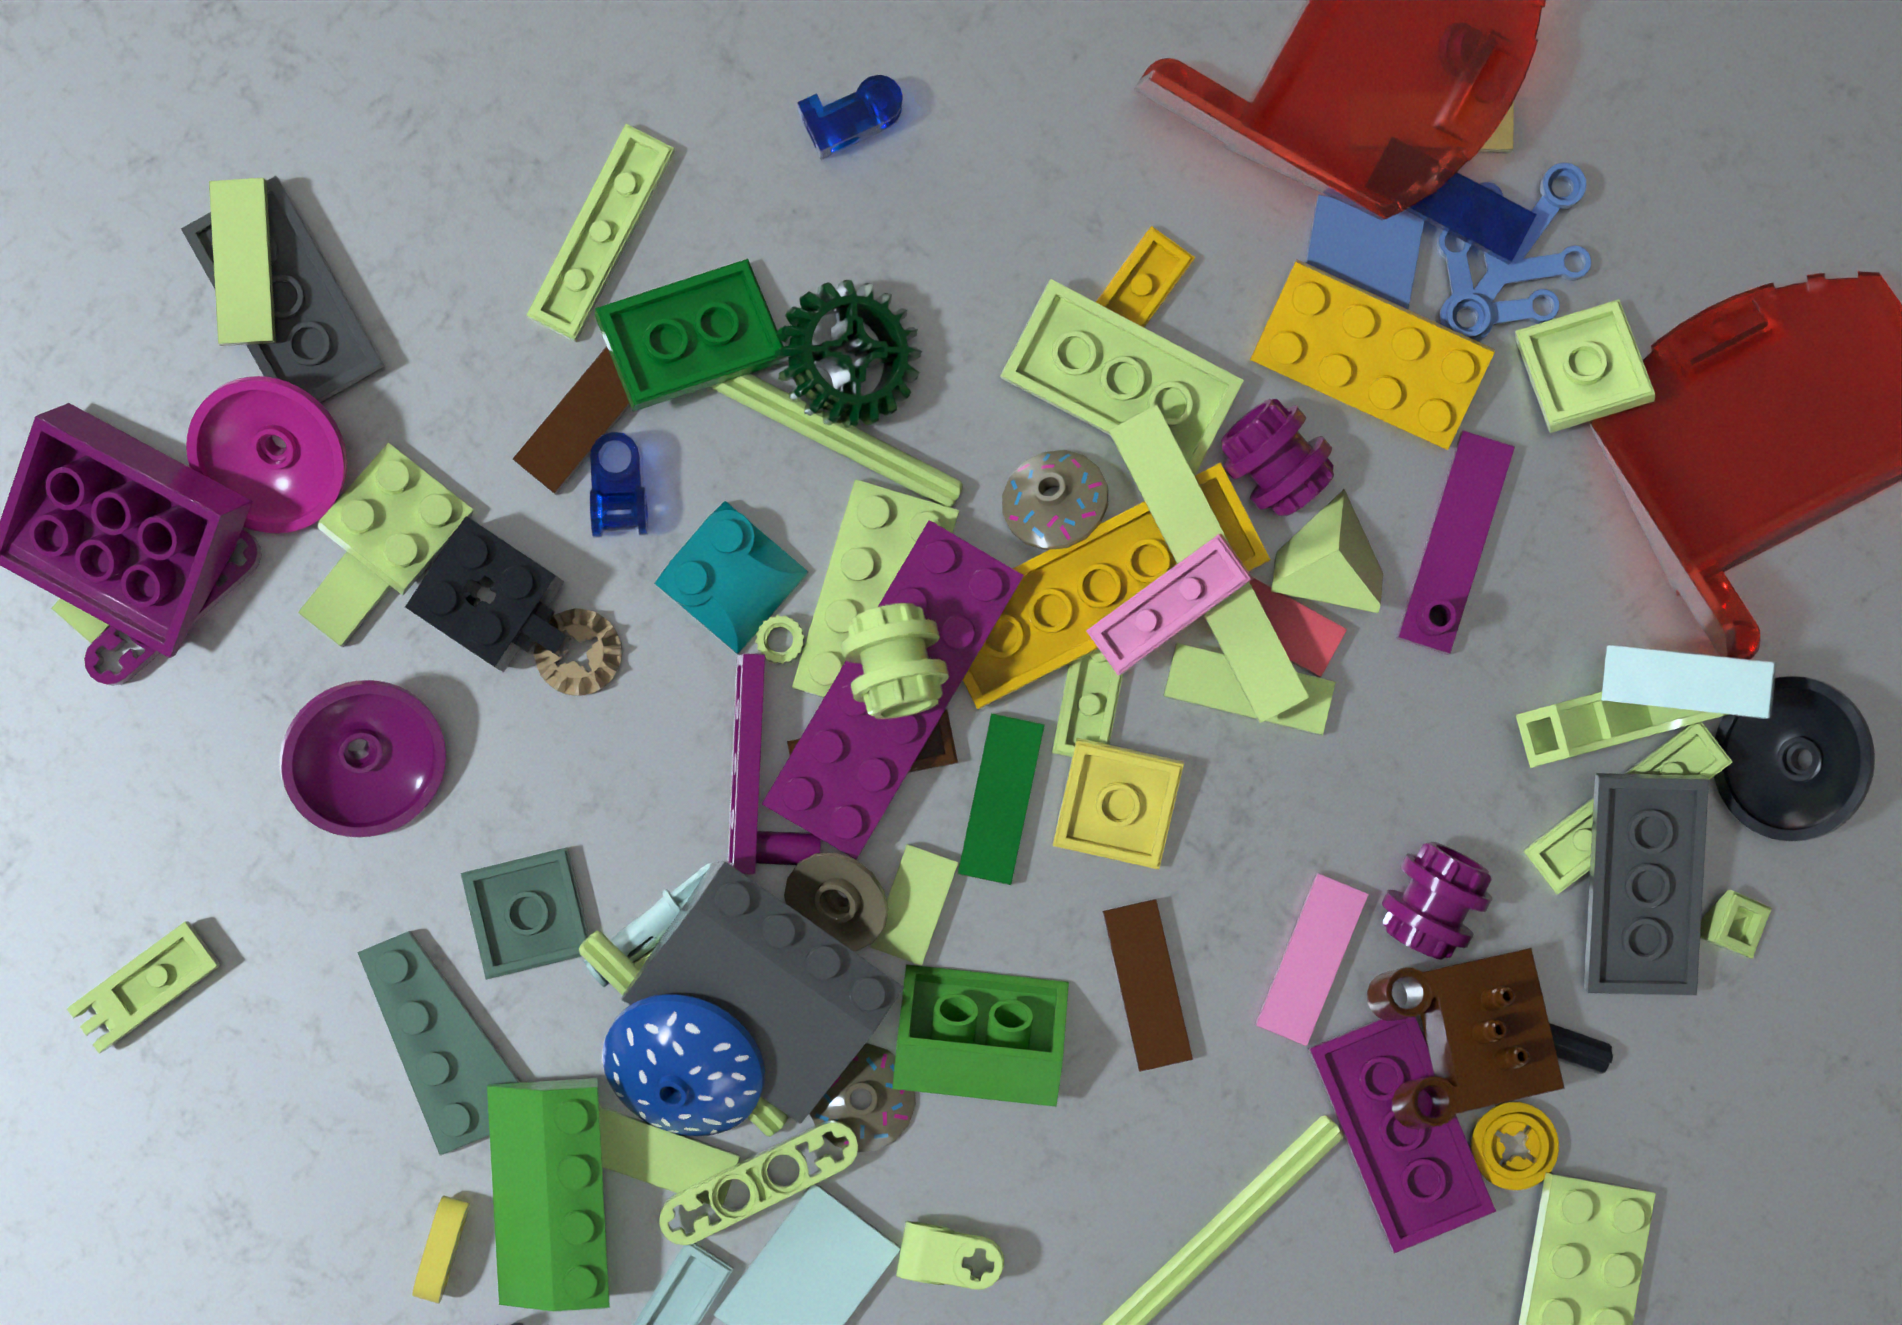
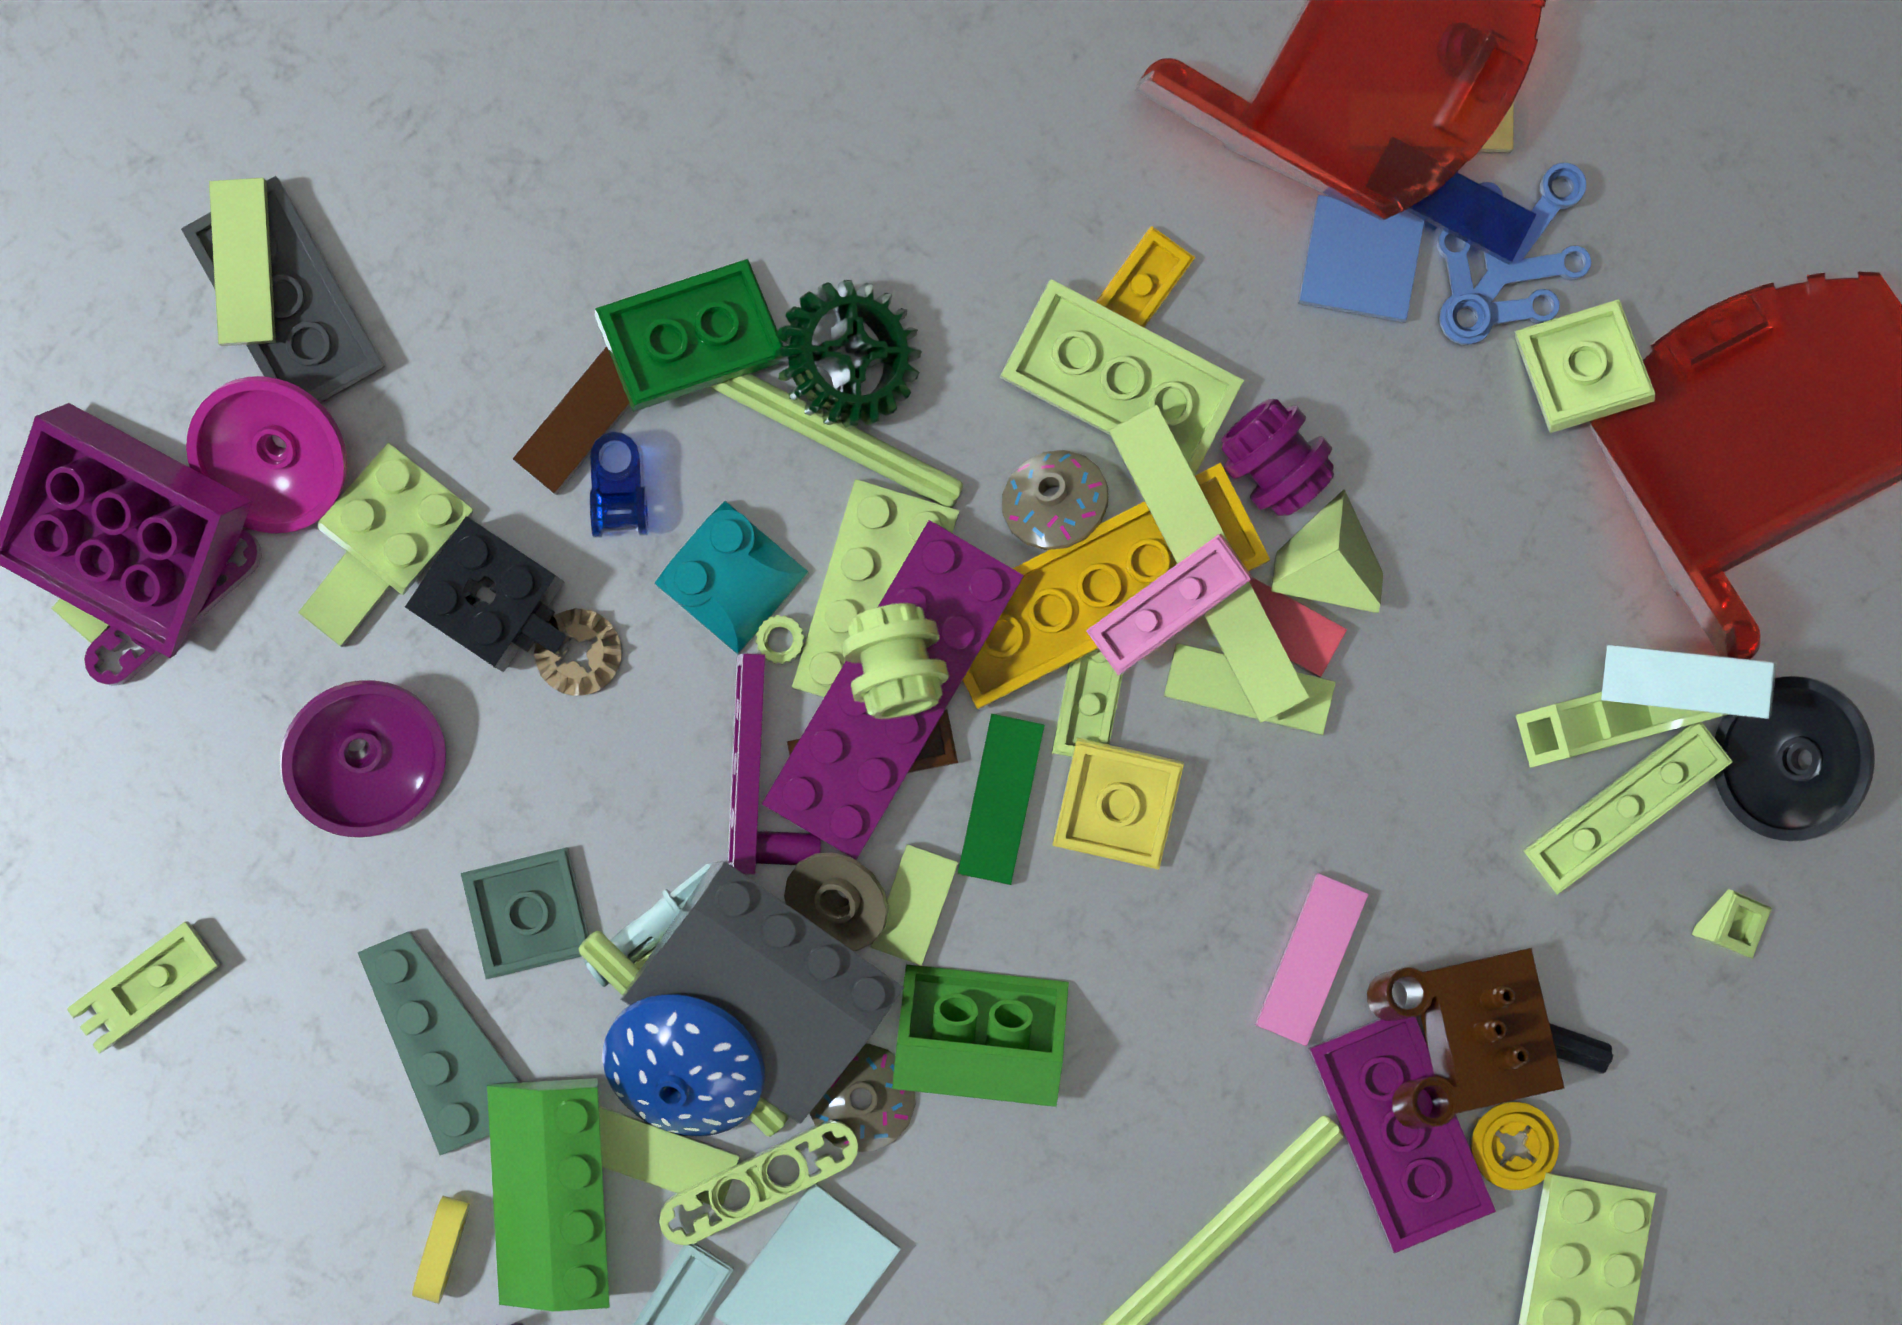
(600, 232): yellowish green tile -> none
(852, 118): clear blue leg -> none
(937, 1256): yellowish green piece -> none
(1147, 985): reddish brown tile -> none
(1372, 354): yellow plate -> none
(1437, 900): magenta piece -> none
(1455, 542): magenta piece -> none
(1646, 884): dark grey plate -> none

